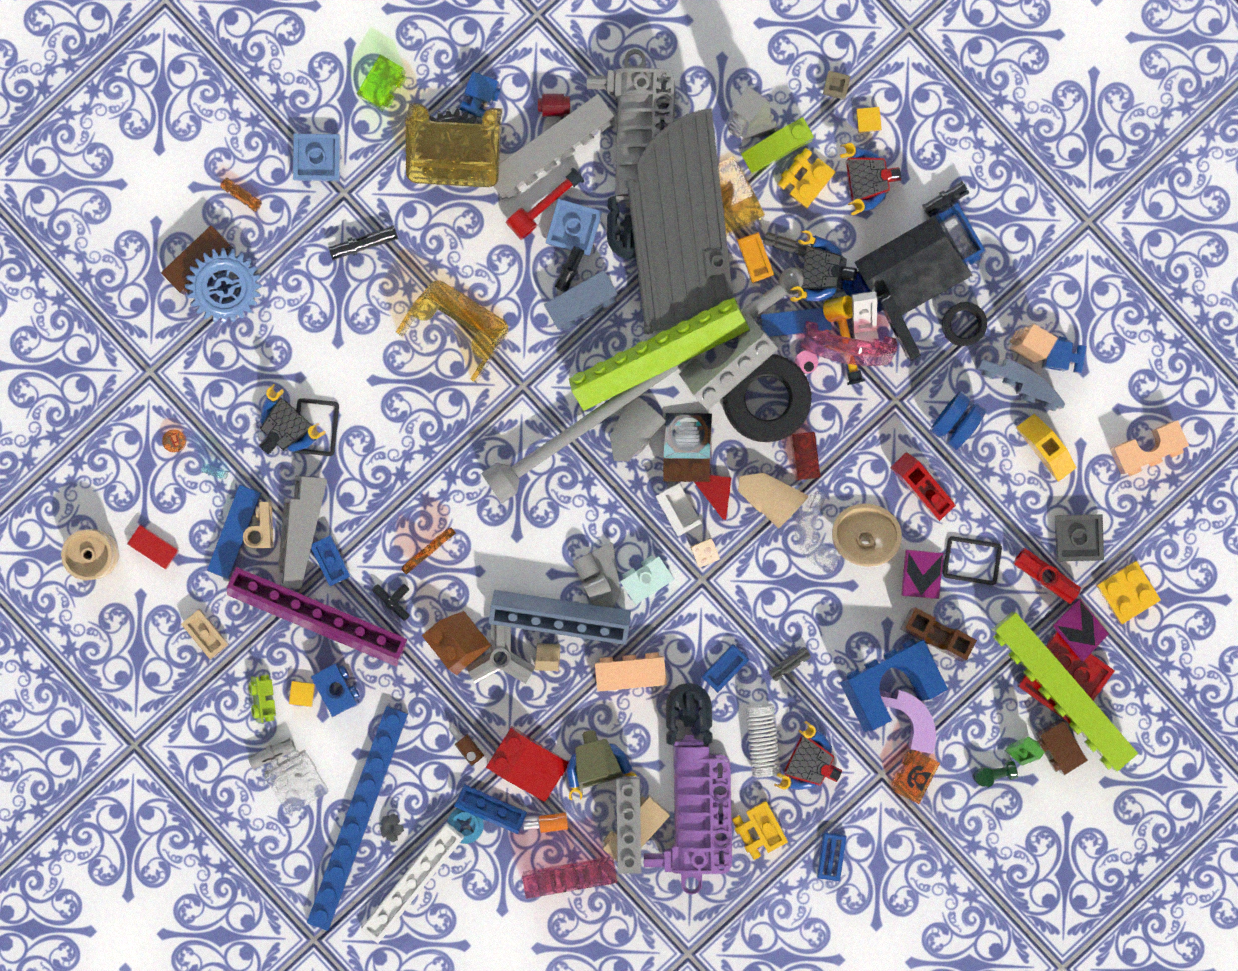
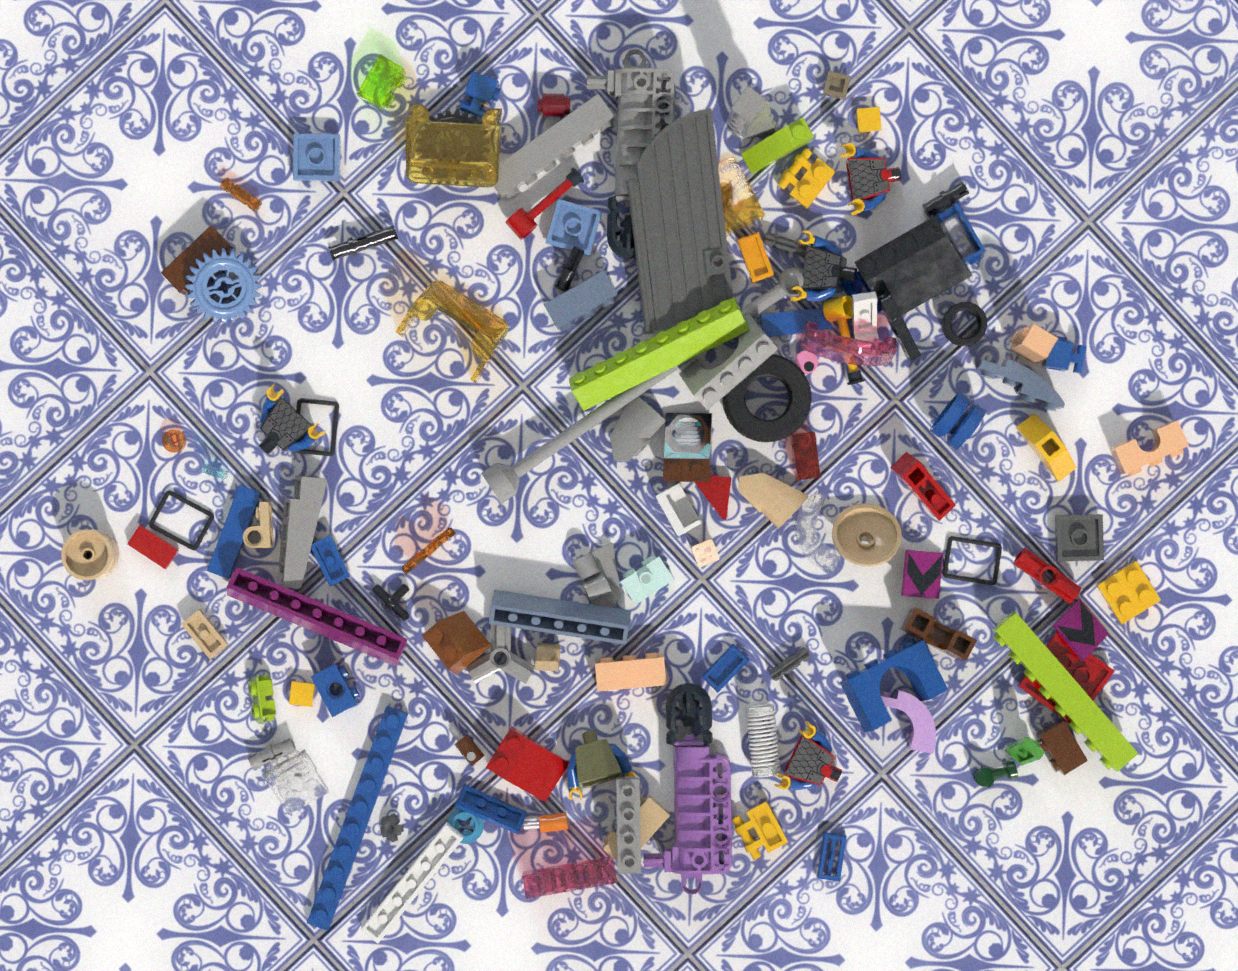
(171, 536): none -> black piece
(915, 775): clear orange brick -> none

